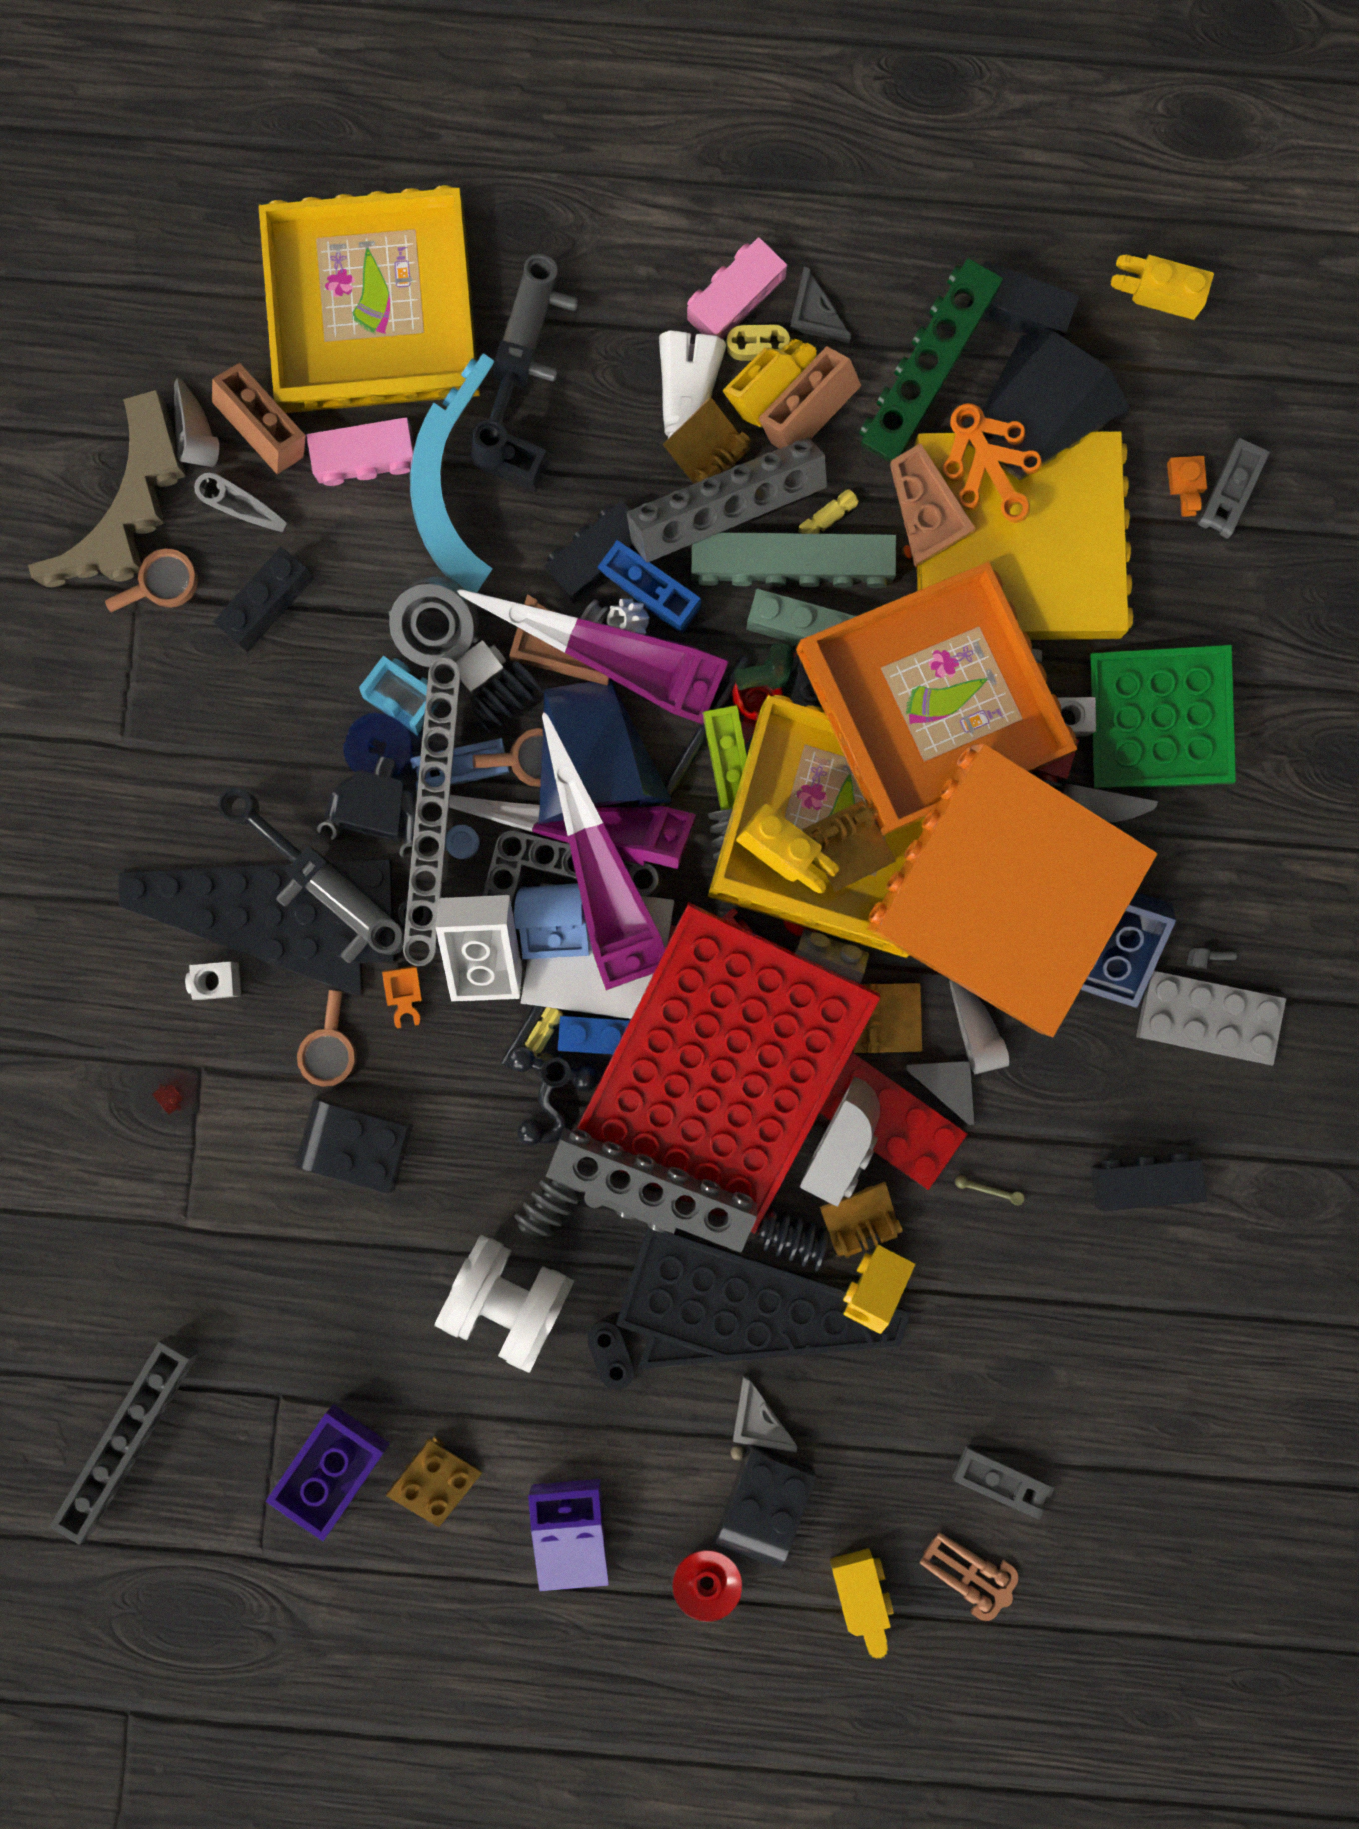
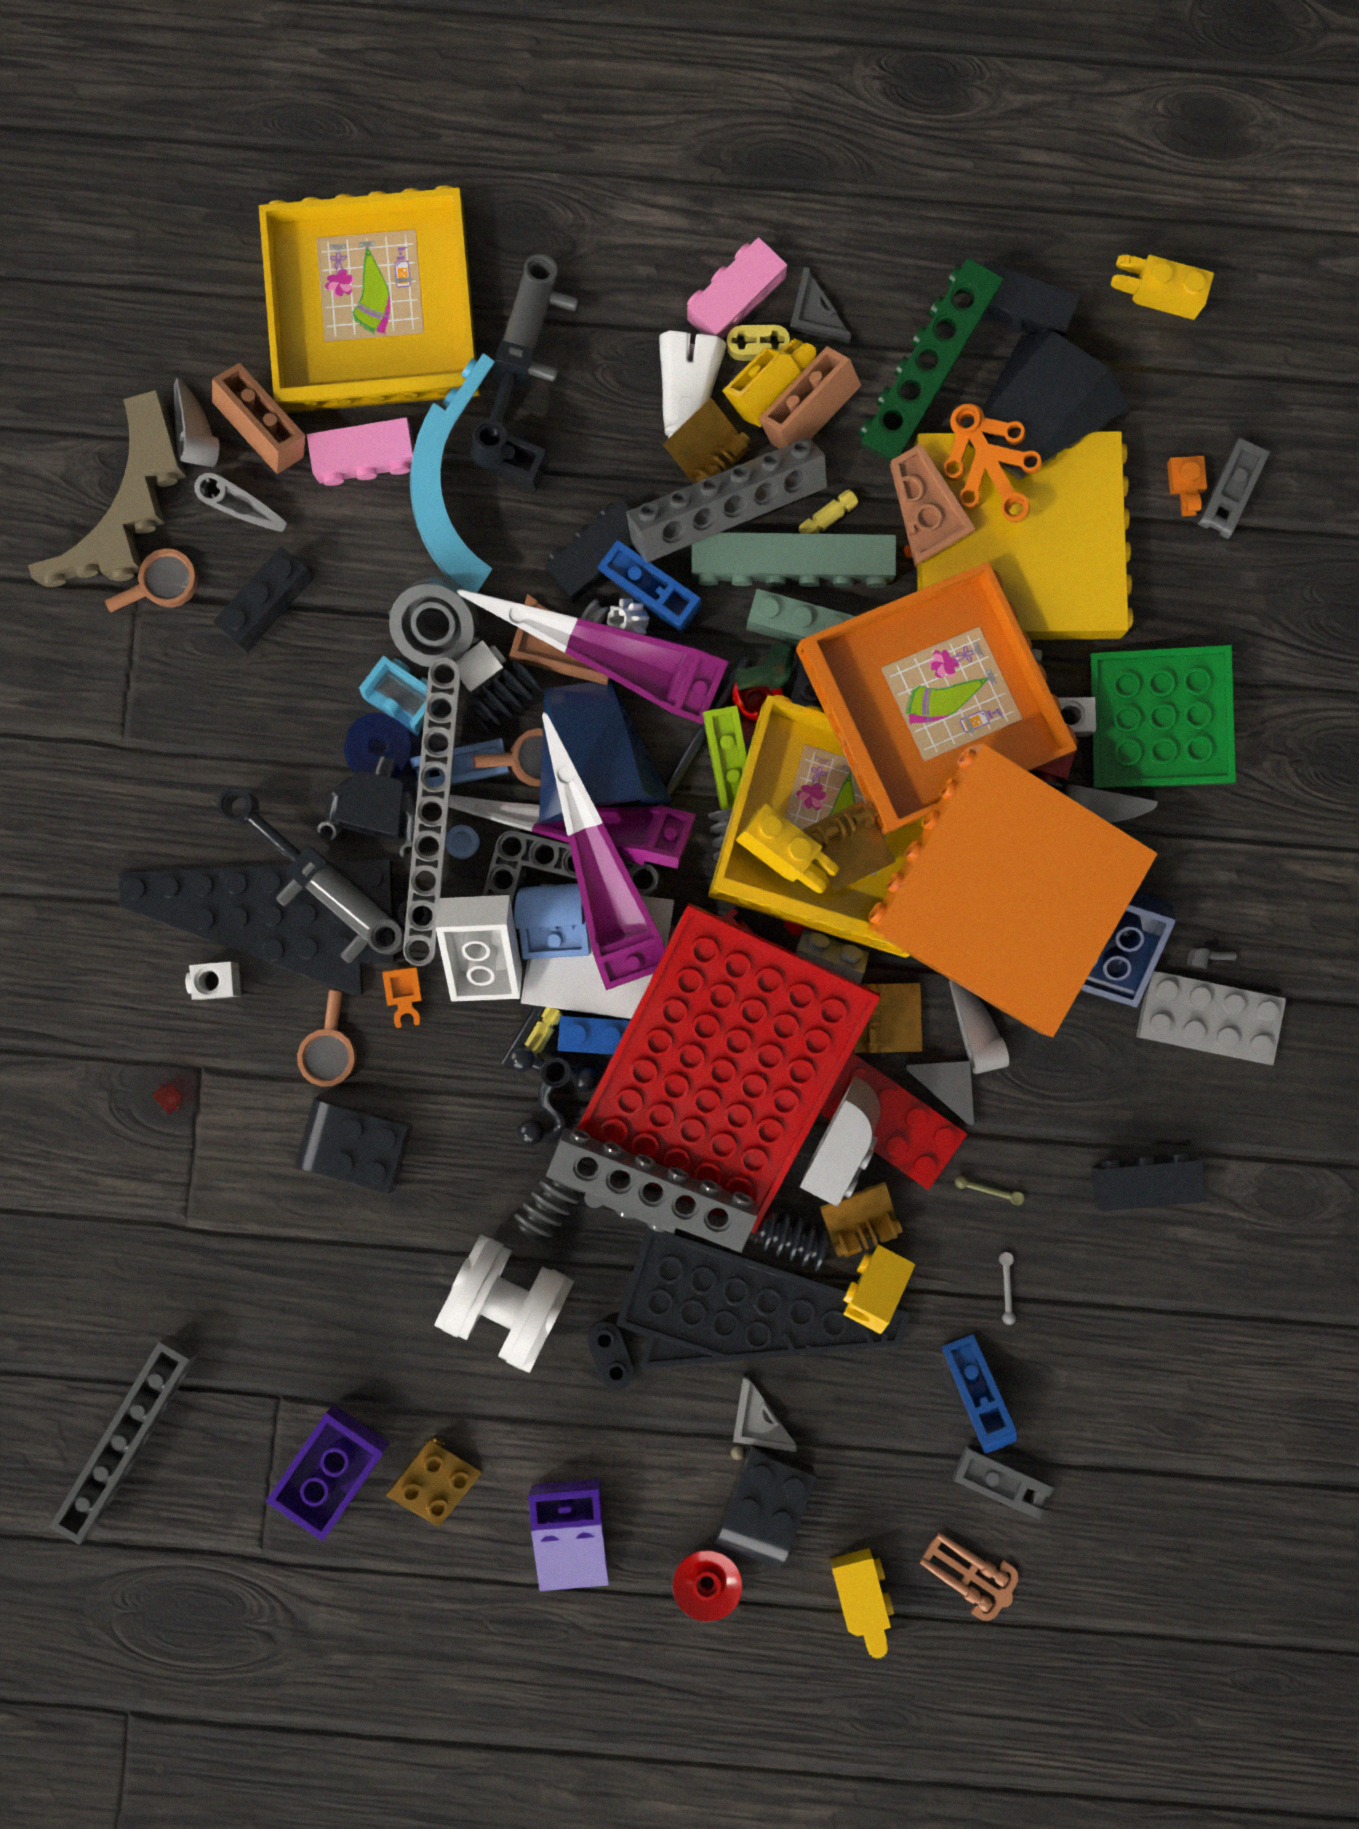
(980, 1394): none -> blue slope
(1006, 1260): none -> light grey hinge

